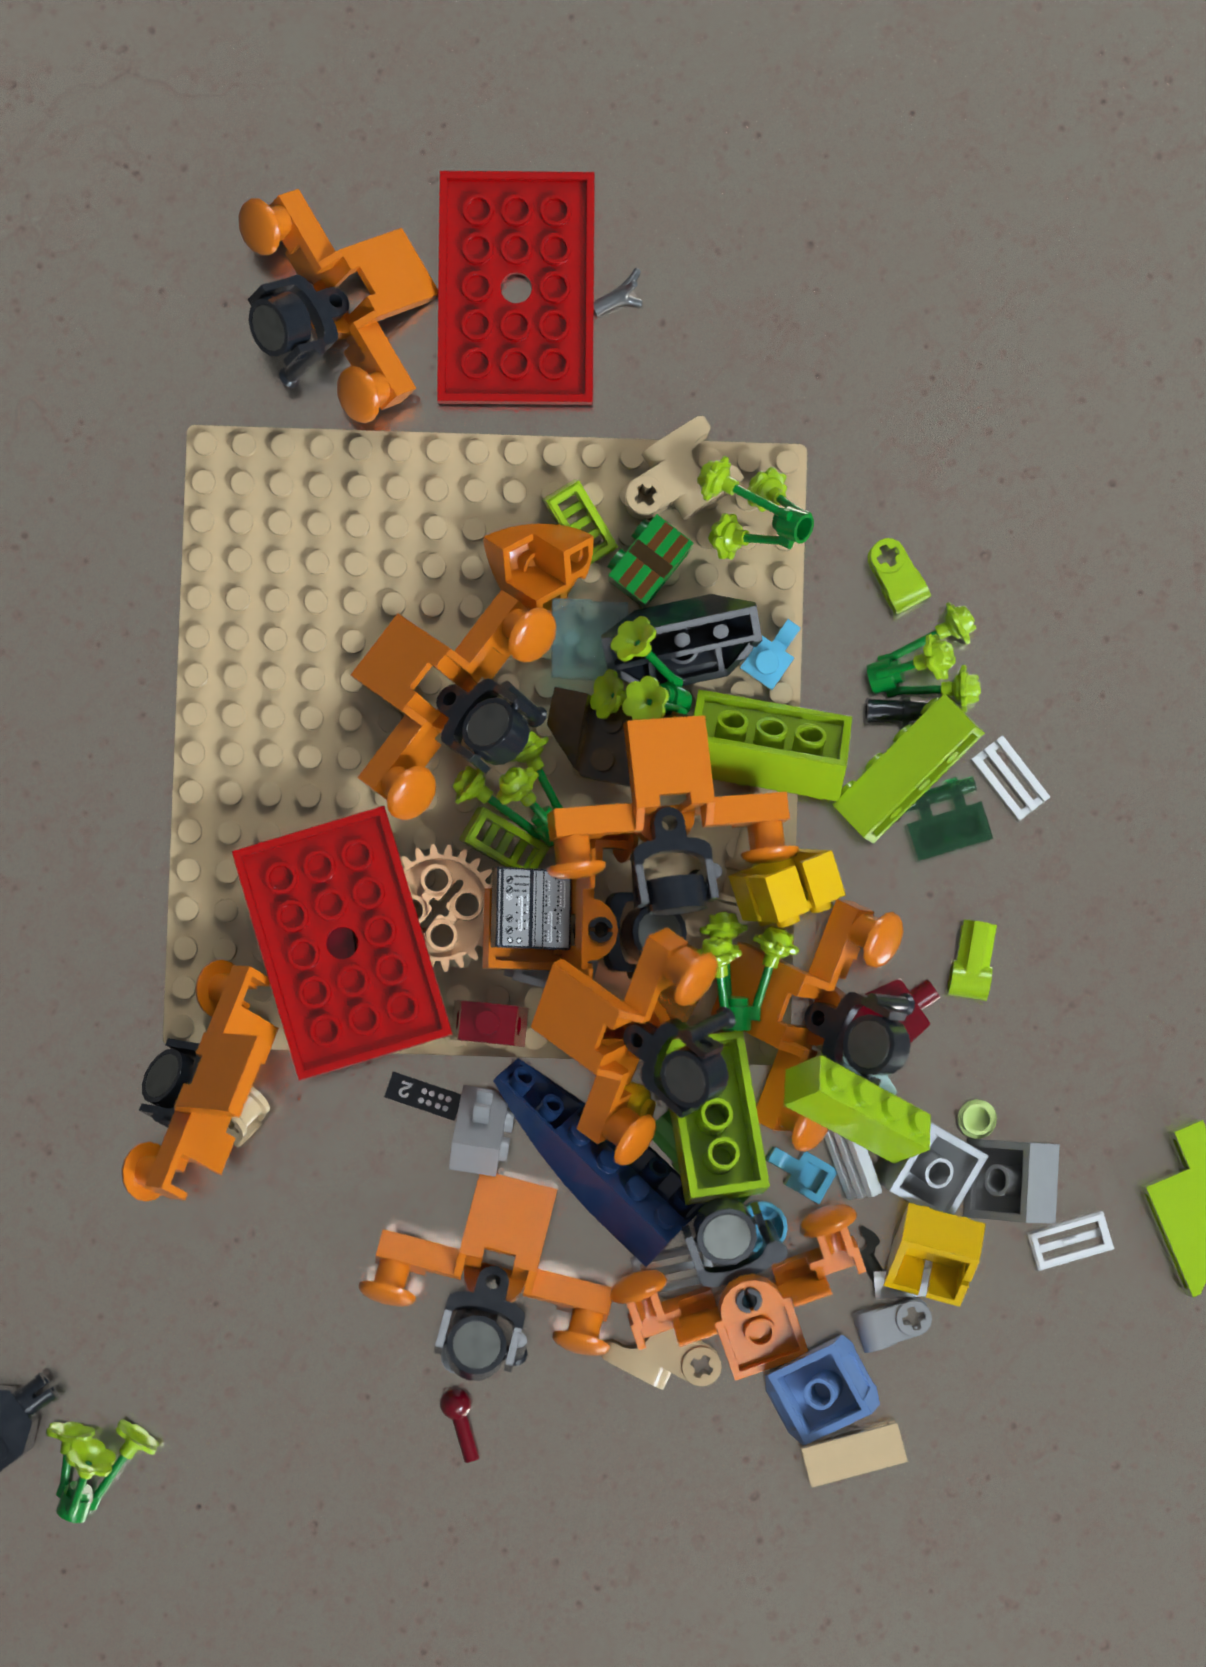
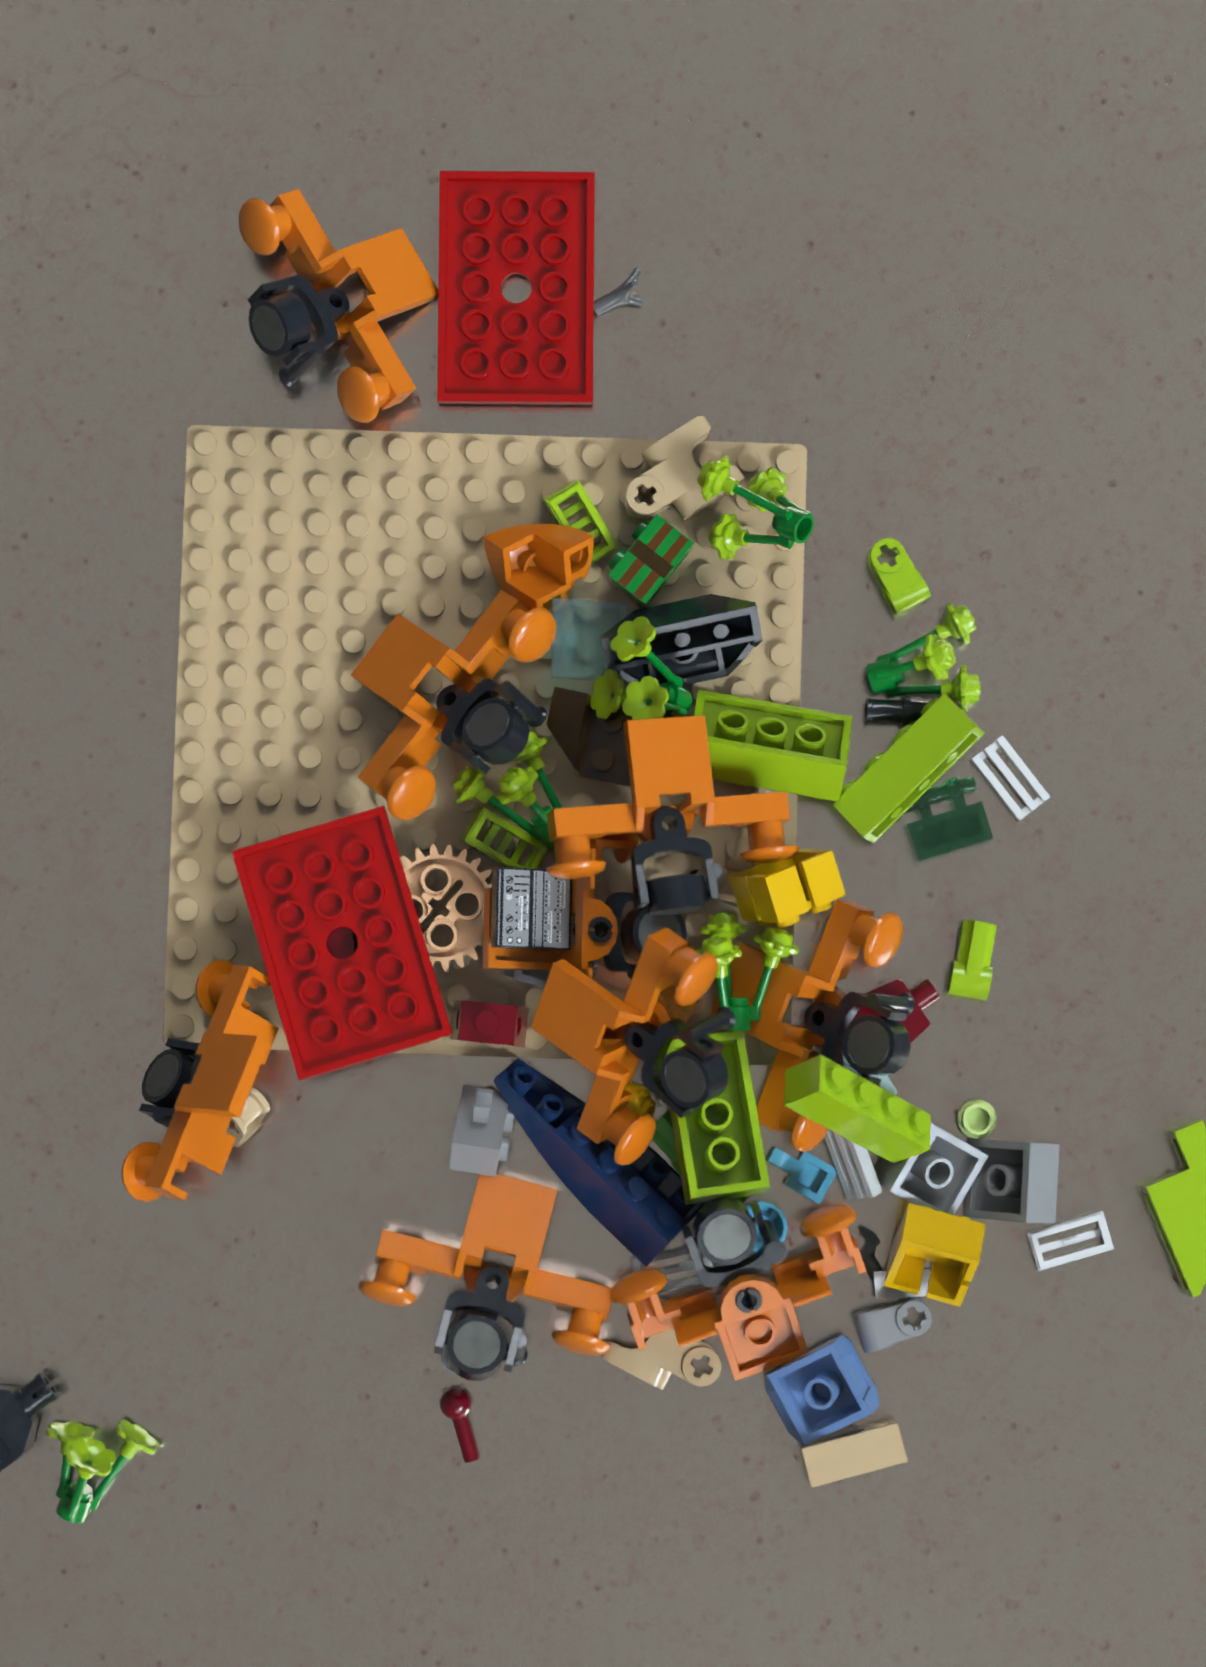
(423, 1096): black sticker -> none
(770, 659): medium azure plate -> none

